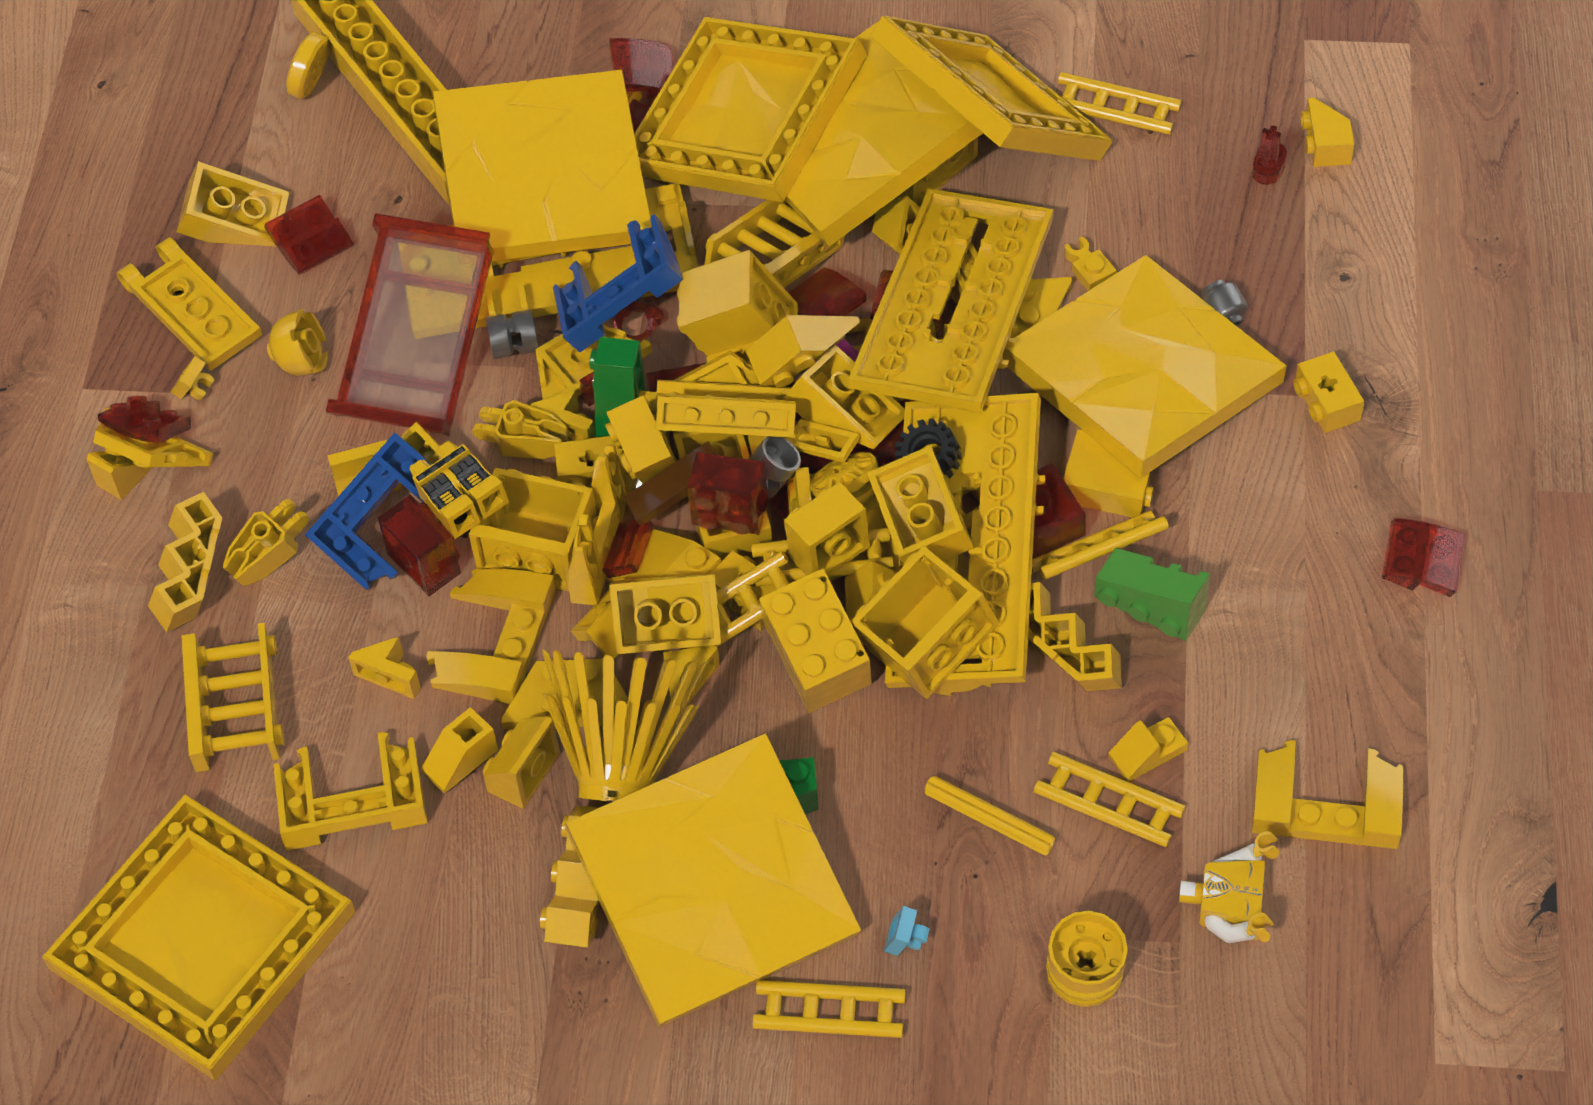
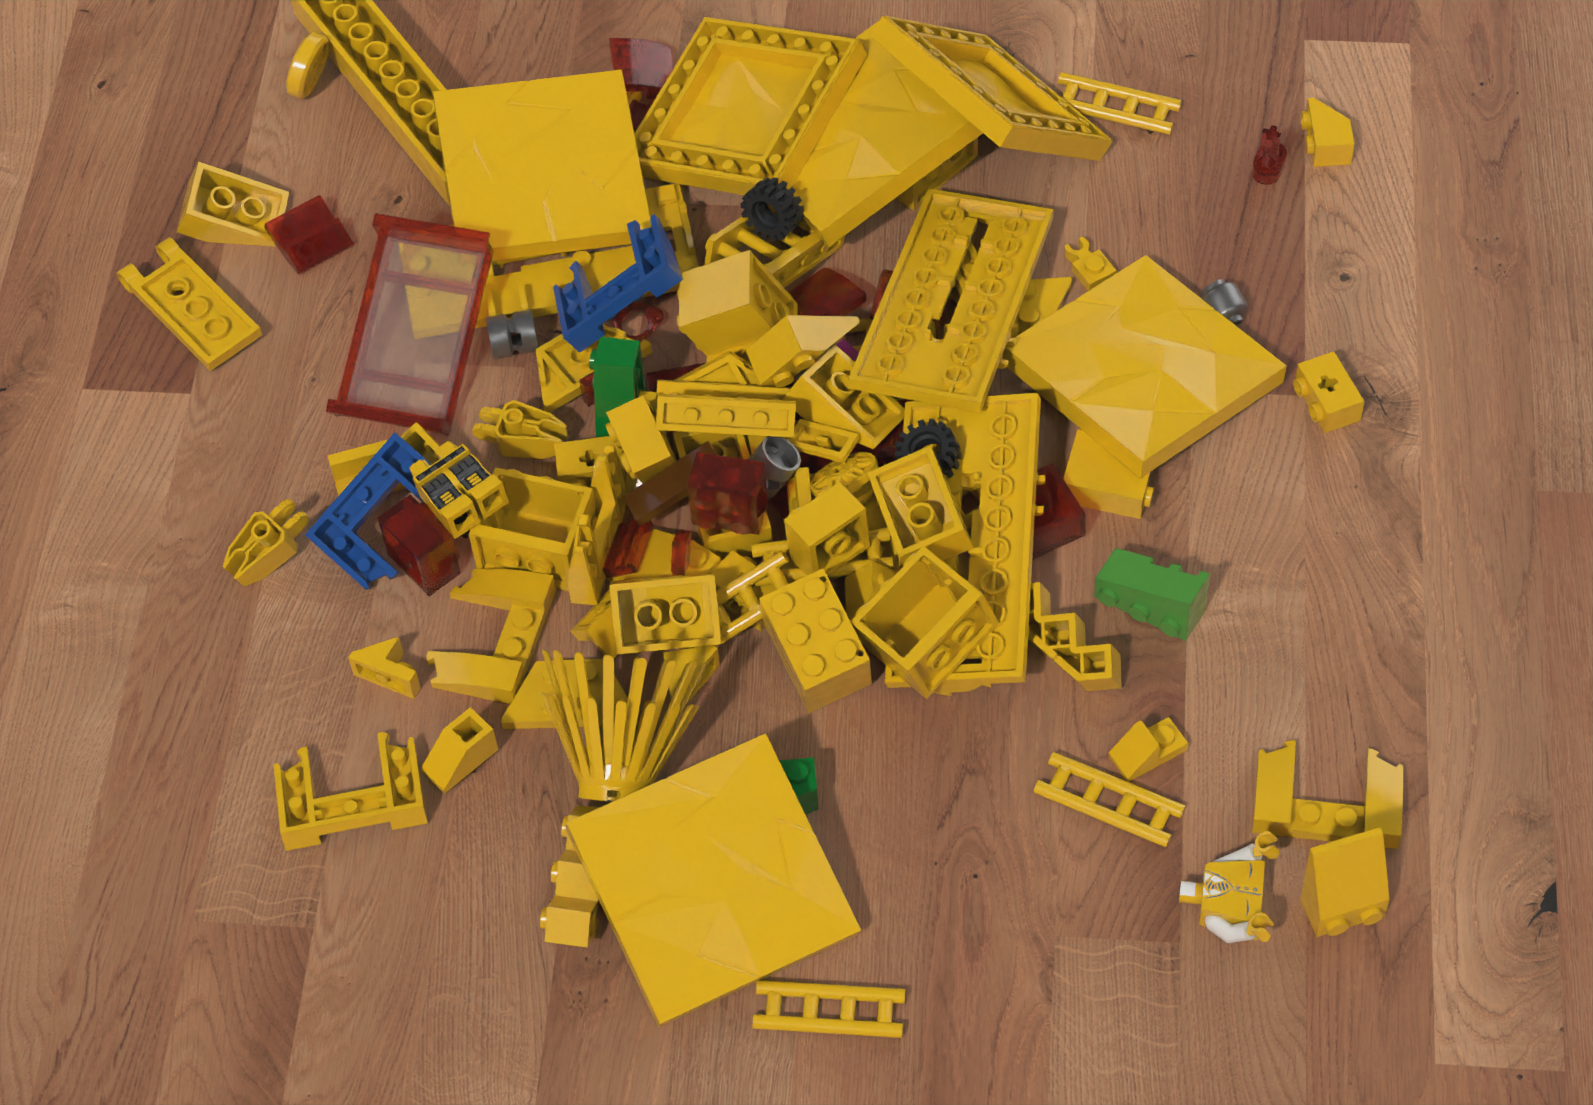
(115, 473): yellow slope -> none
(144, 420): clear red slope -> none
(169, 453): yellow wing -> none
(186, 562): yellow brick -> none
(190, 378): yellow tile -> none
(199, 685): yellow fence -> none
(199, 936): yellow tile -> none
(297, 344): yellow cylinder -> none
(522, 761): yellow slope -> none
(565, 409): yellow slope -> none
(681, 552): none -> clear red tile
(781, 200): none -> black tyre
(894, 222): yellow slope -> none
(904, 932): medium azure tile -> none
(989, 815): yellow axle -> none
(1086, 939): yellow wheel -> none
(1098, 544): yellow bar -> none
(1346, 883): none -> yellow slope
(1423, 556): clear red slope -> none

